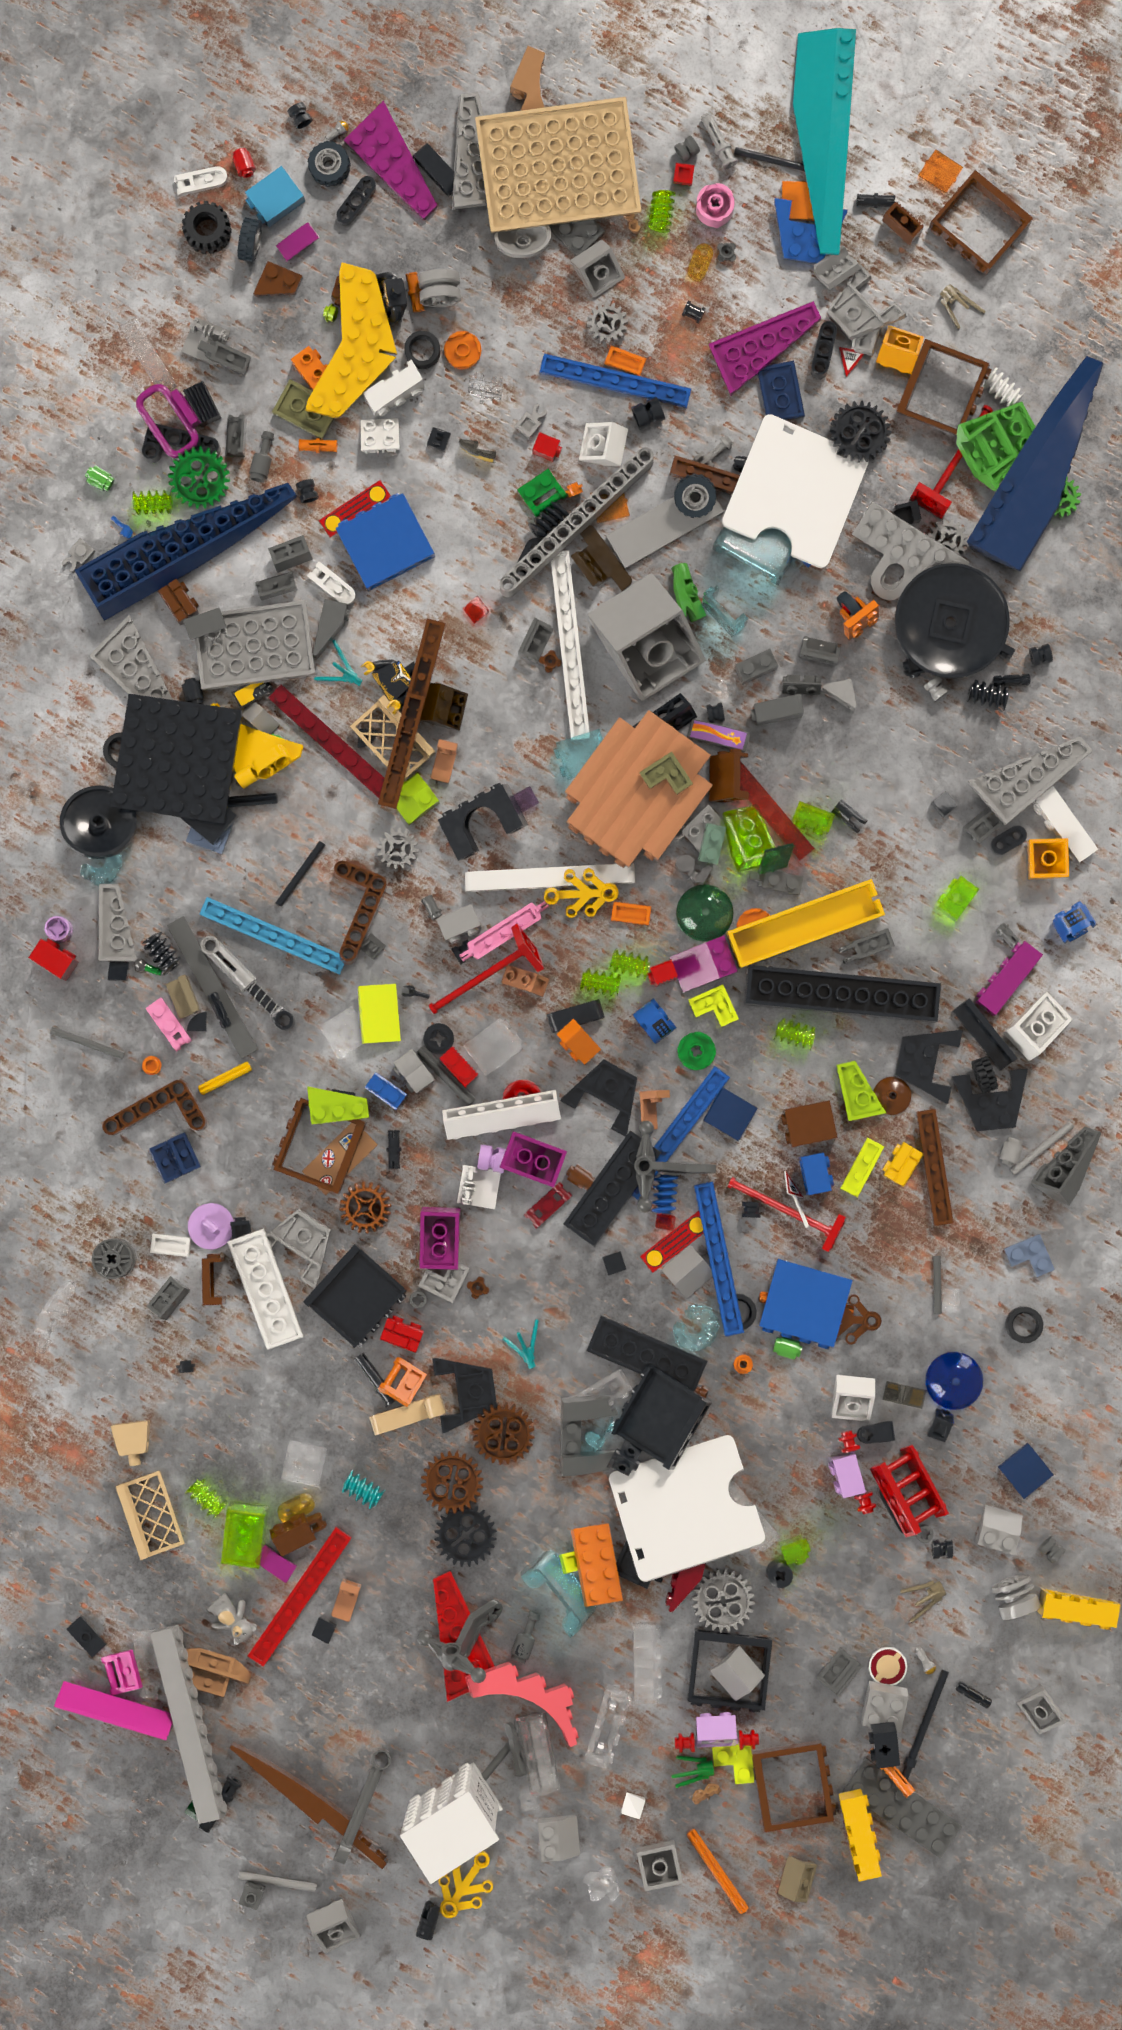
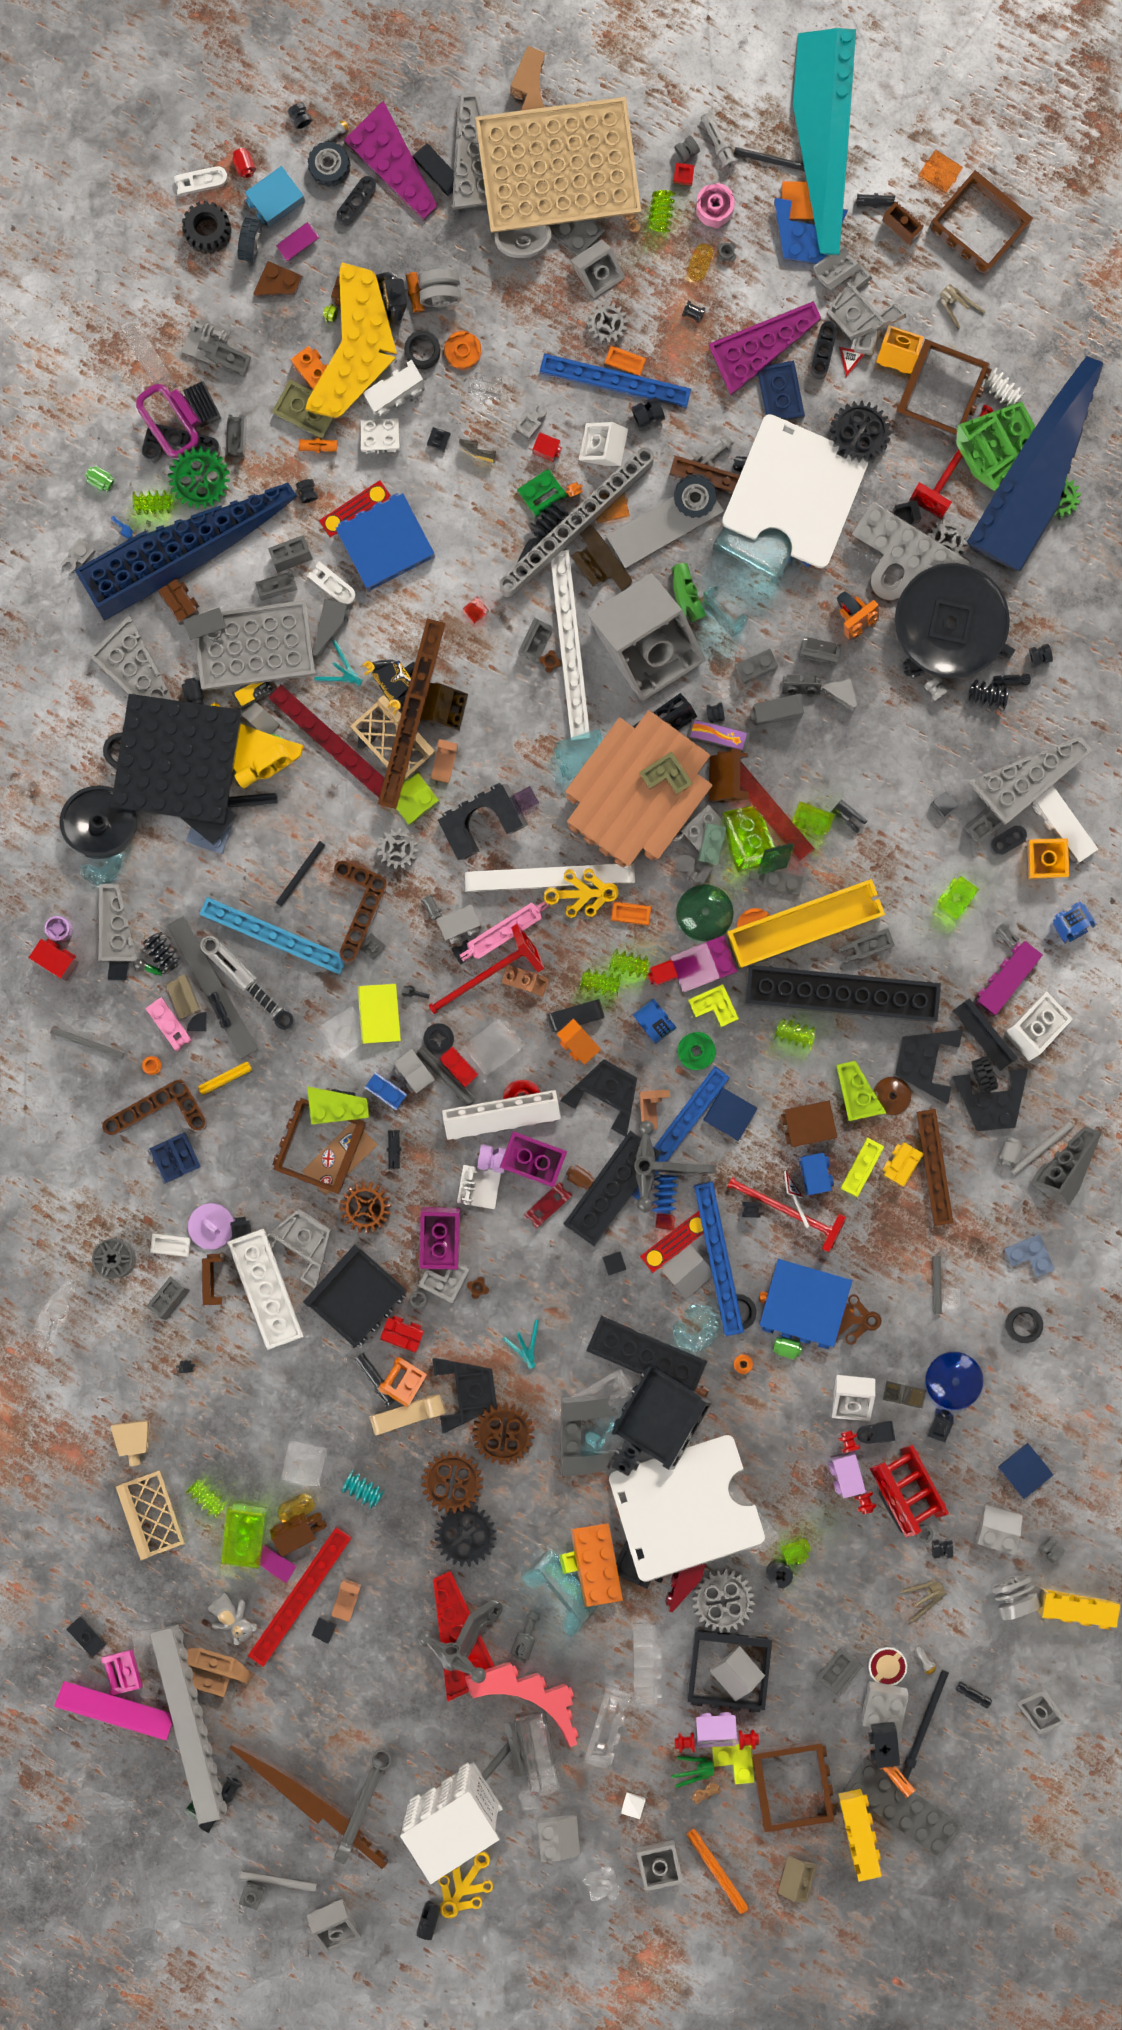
(261, 461): dark grey piece -> none

